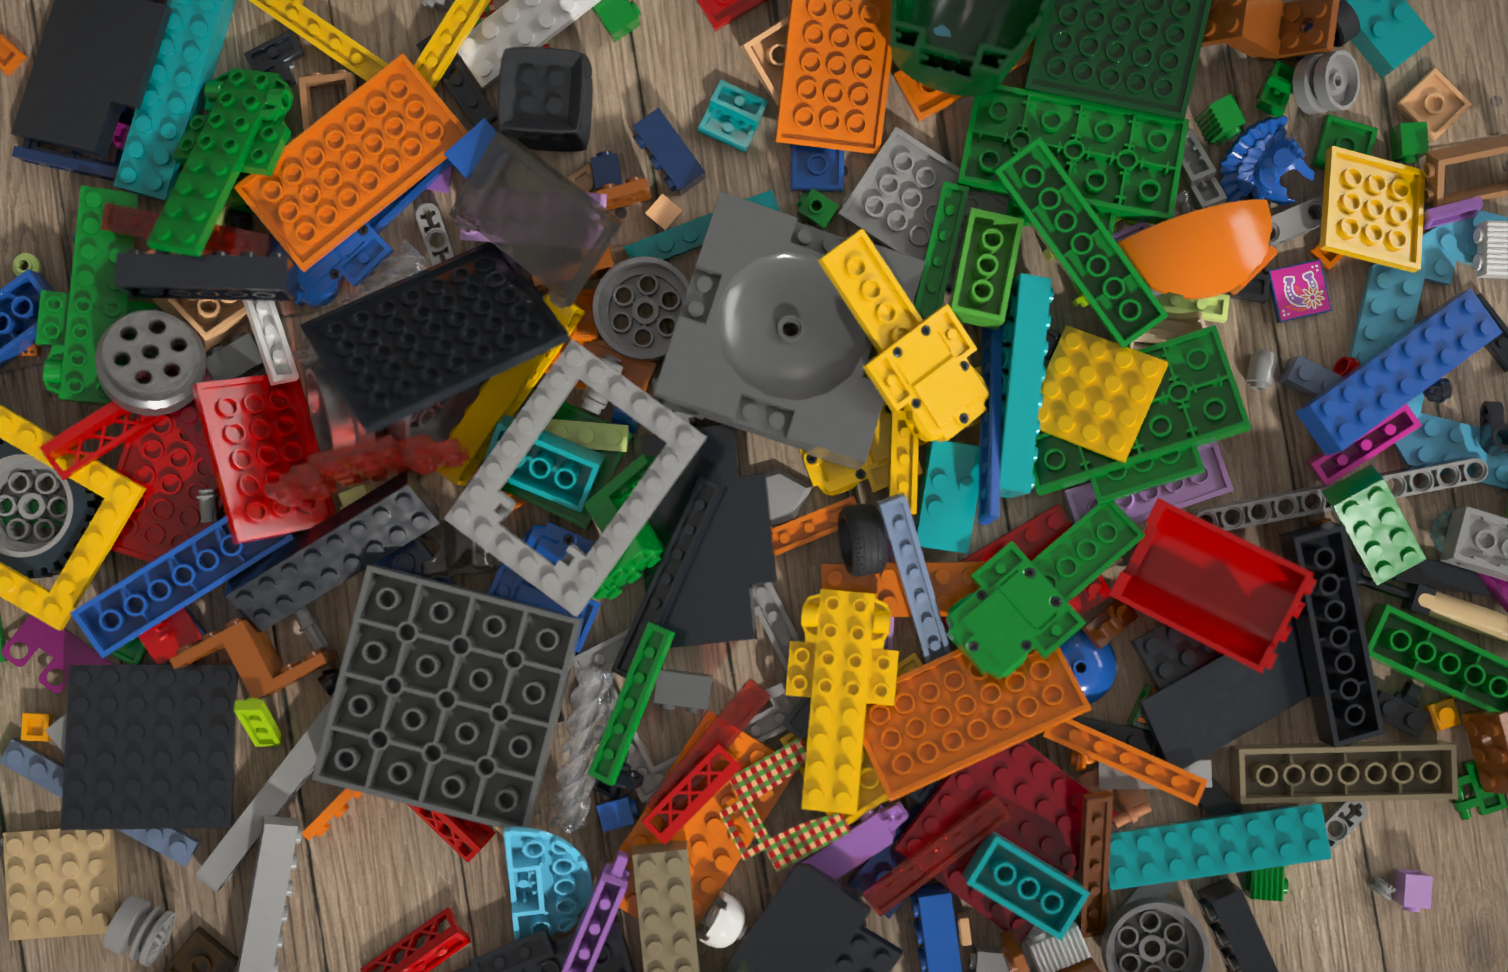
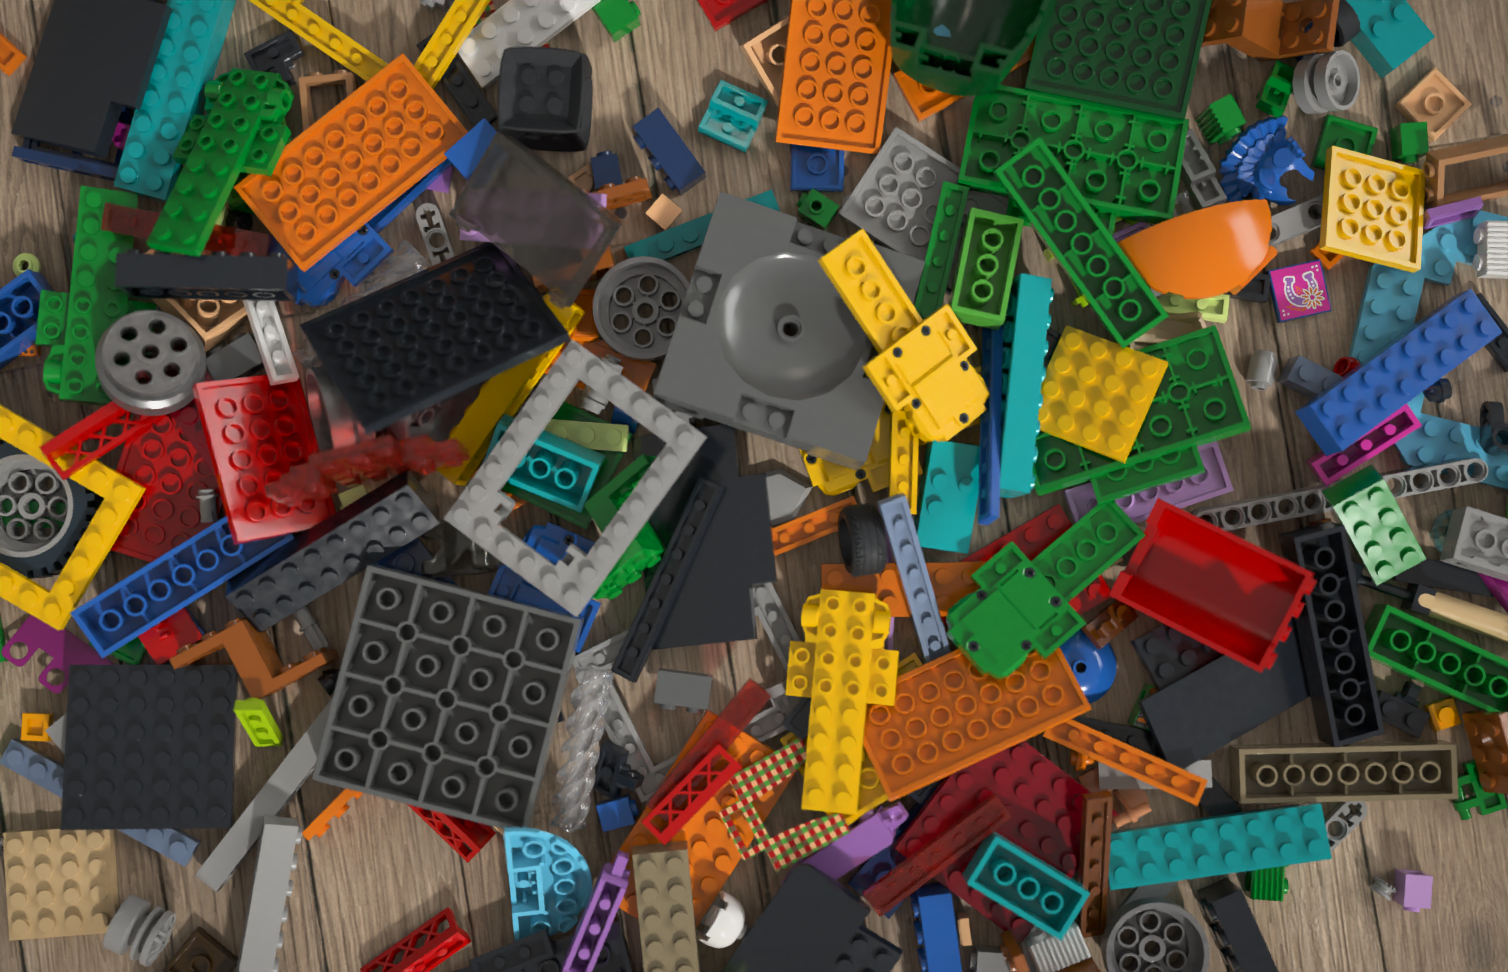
(631, 703): green plate -> none

